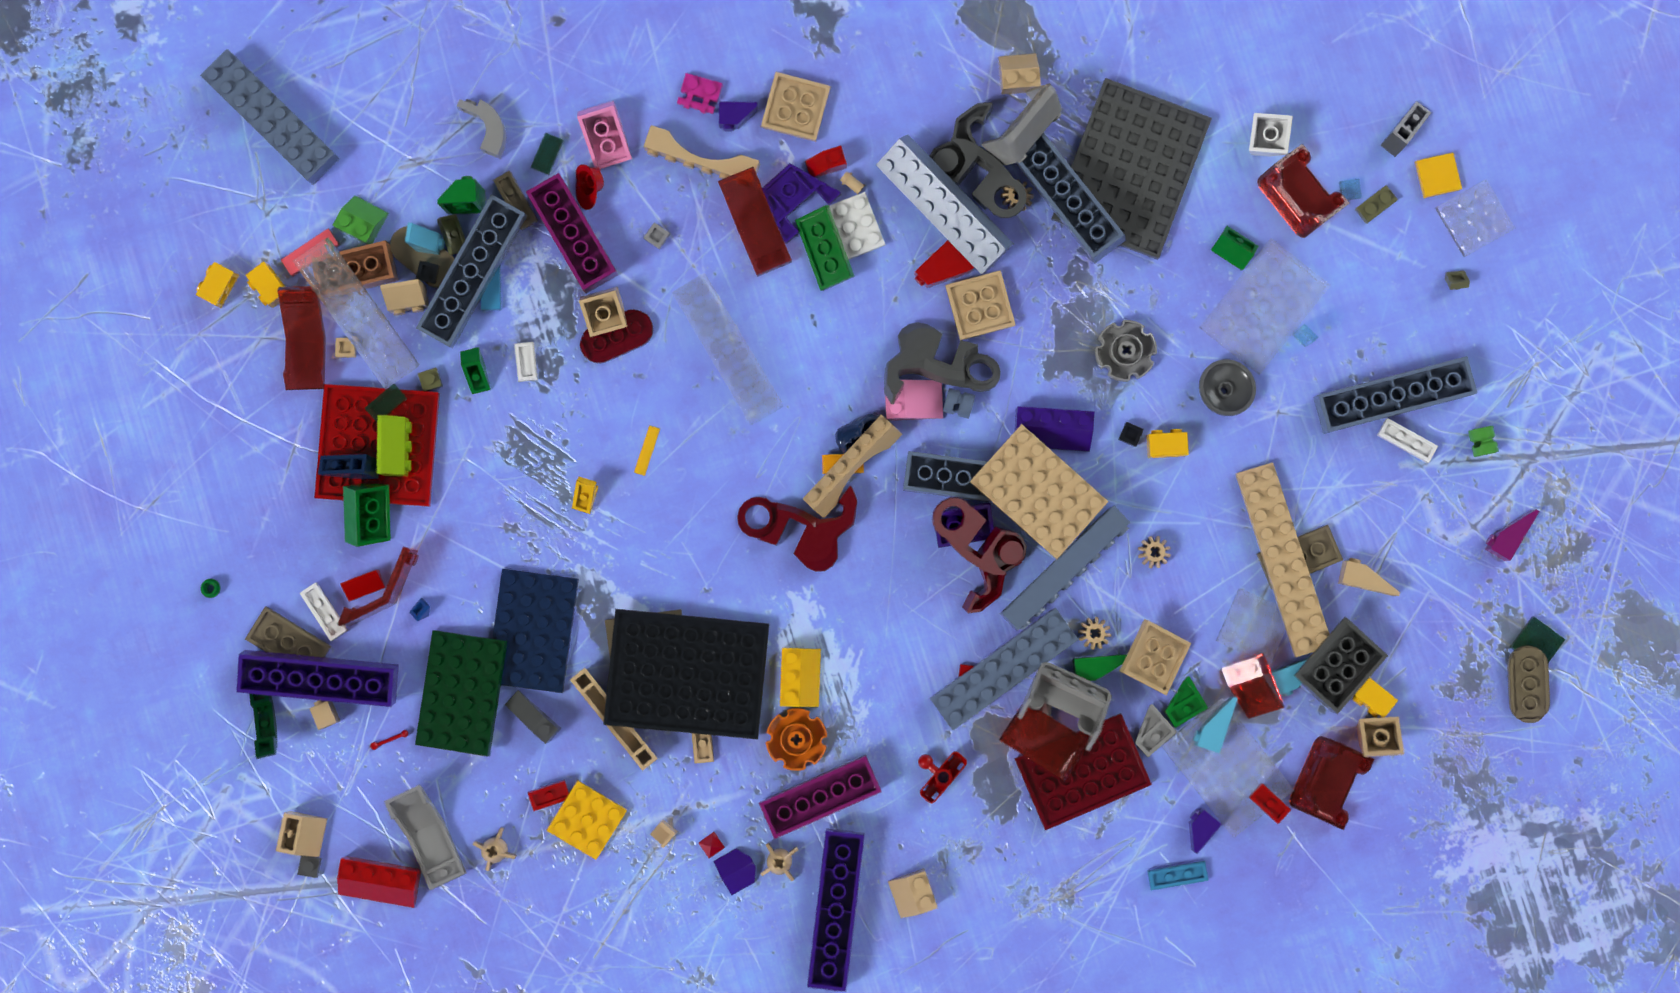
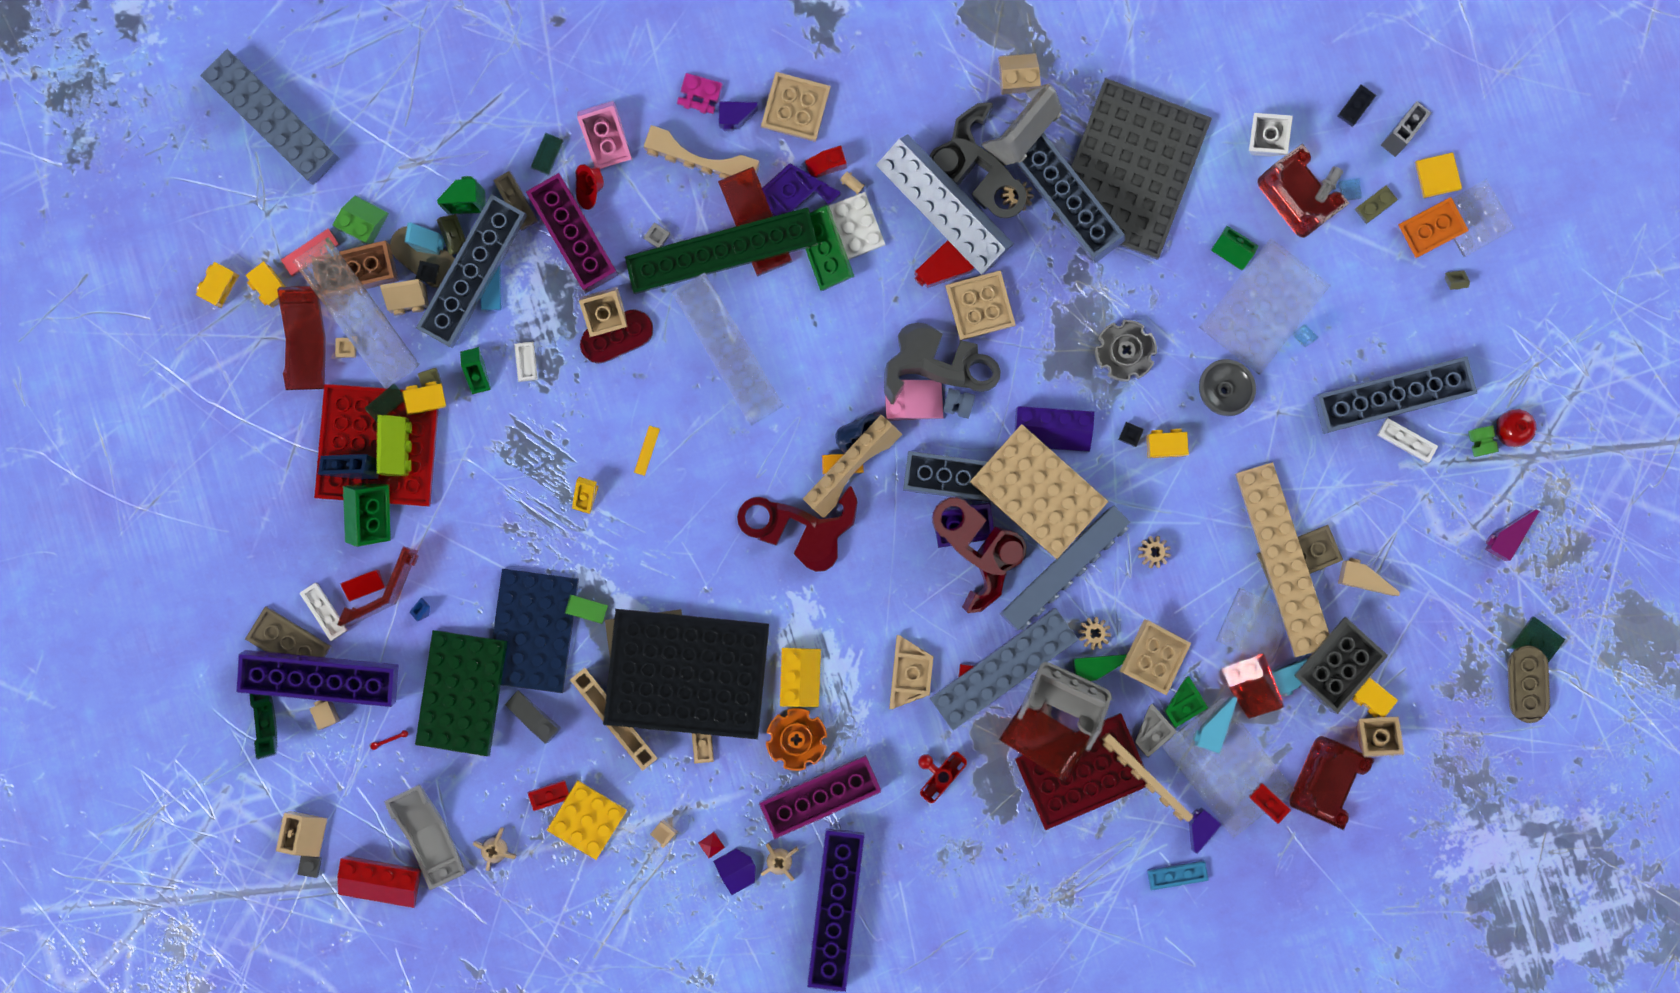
(204, 588): green plate -> none
(424, 398): none -> yellow brick
(495, 135): light grey arch -> none
(586, 609): none -> bright green tile
(721, 250): none -> dark green plate
(910, 673): none -> tan wing
(912, 894): tan slope -> none
(1152, 784): none -> tan plate
(1329, 184): none -> light grey axle
(1356, 105): none -> black plate
(1433, 227): none -> orange plate
(1516, 428): none -> red cylinder

